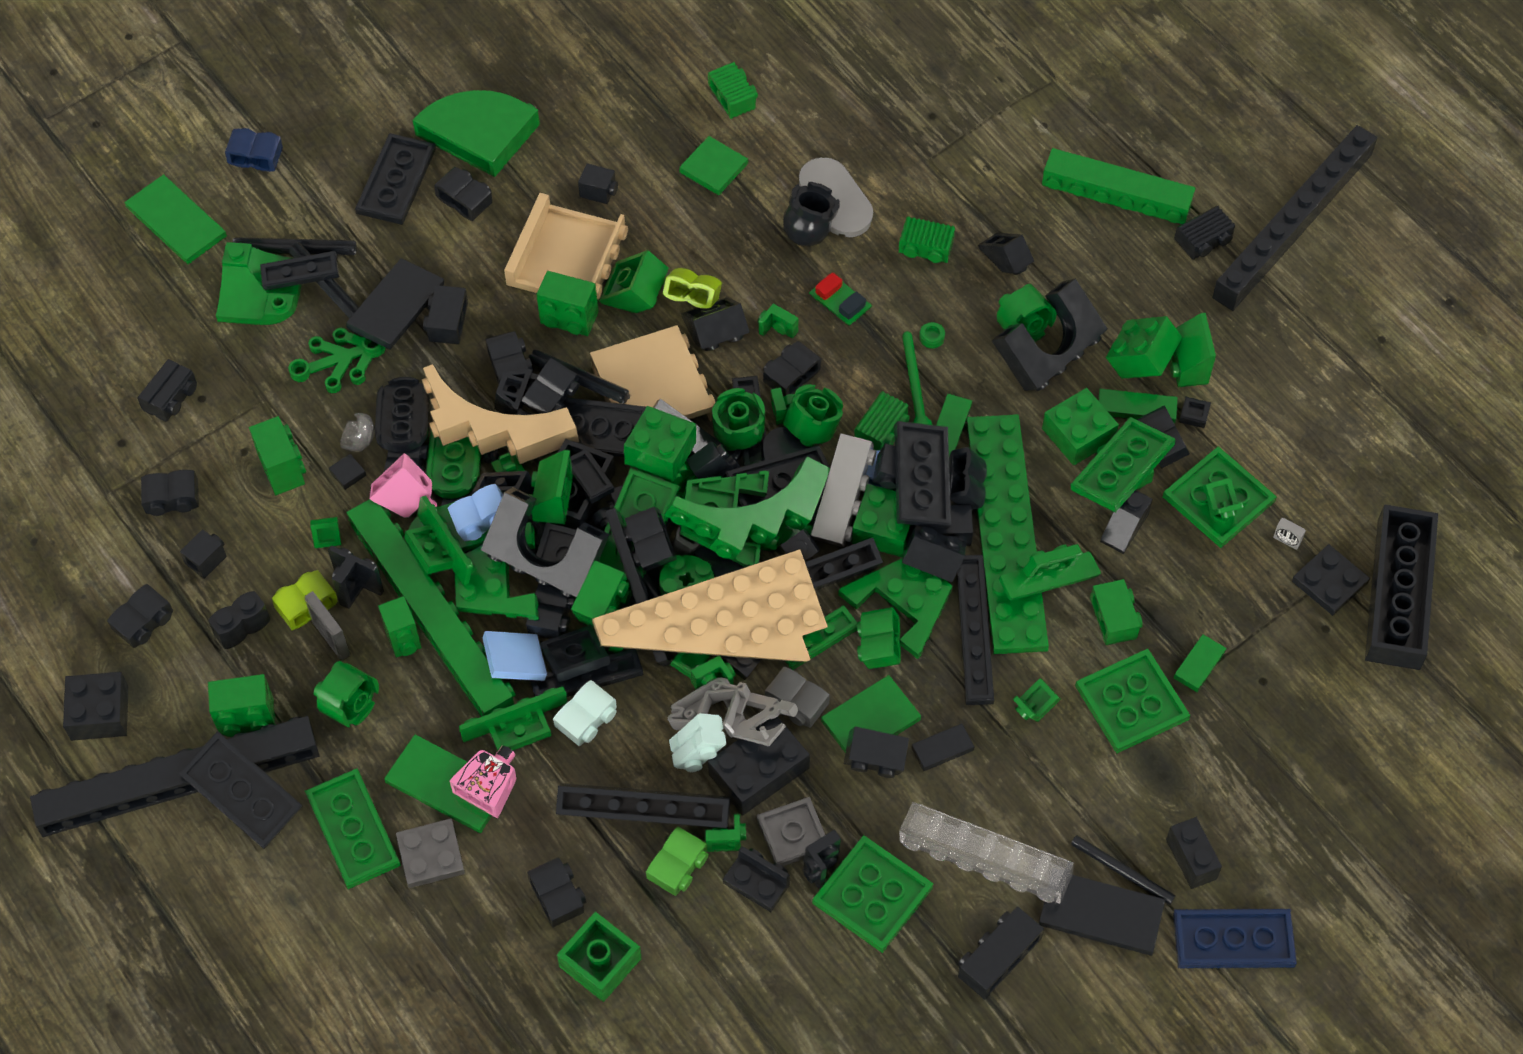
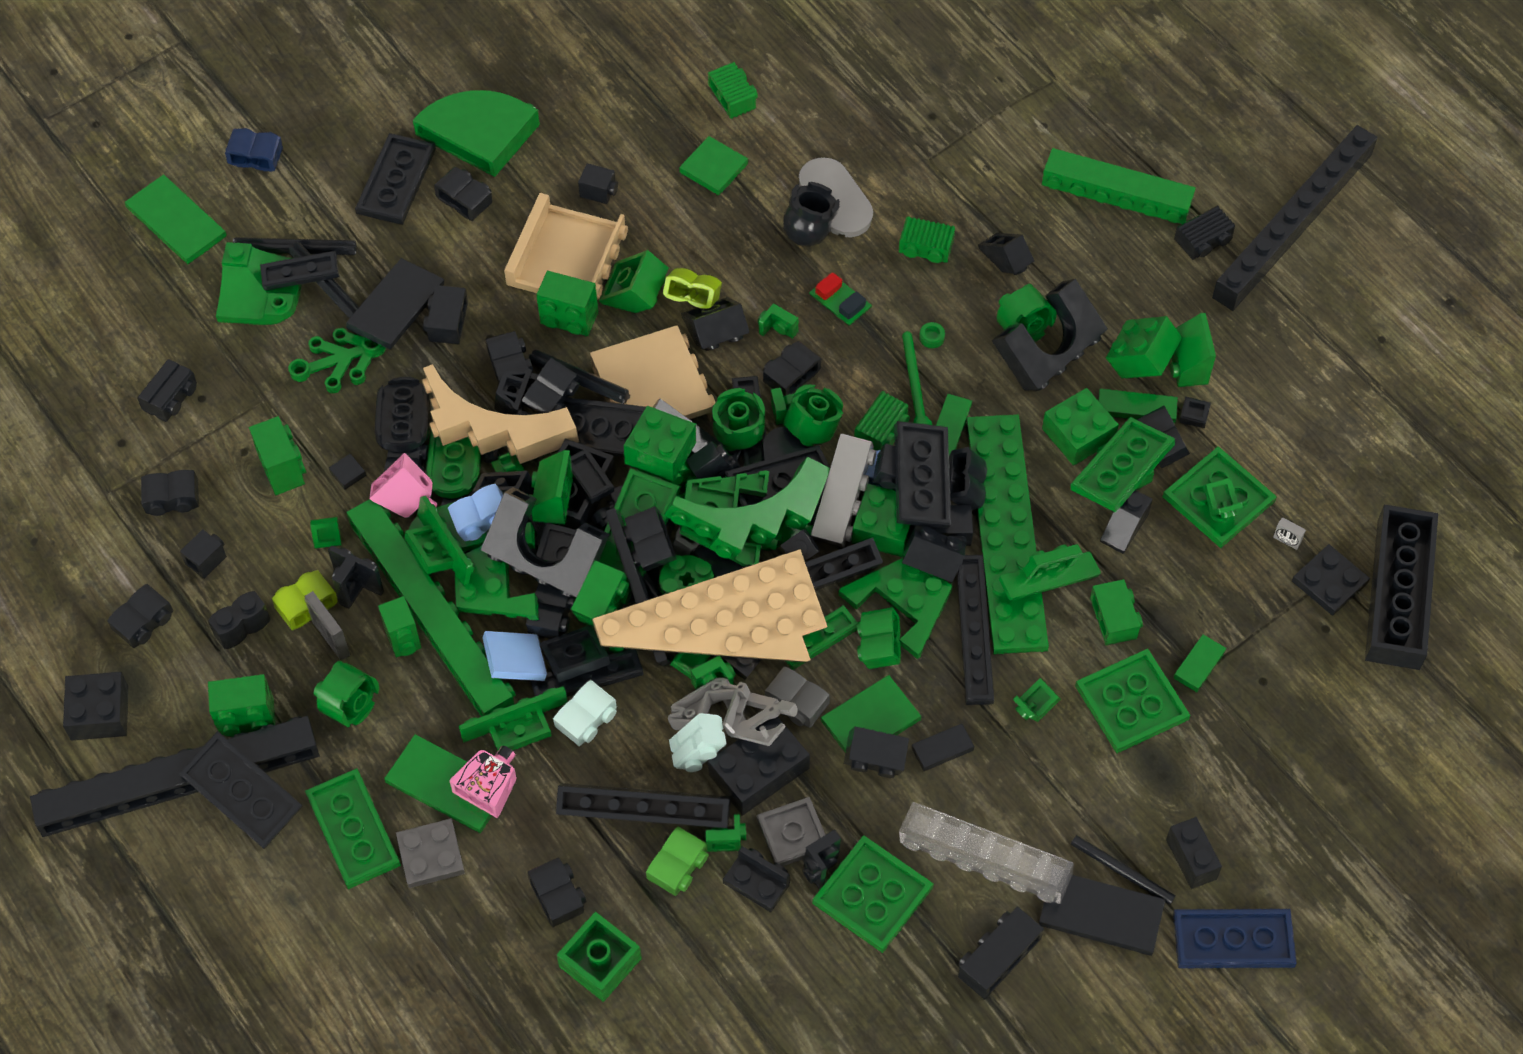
(358, 433): clear hair -> none

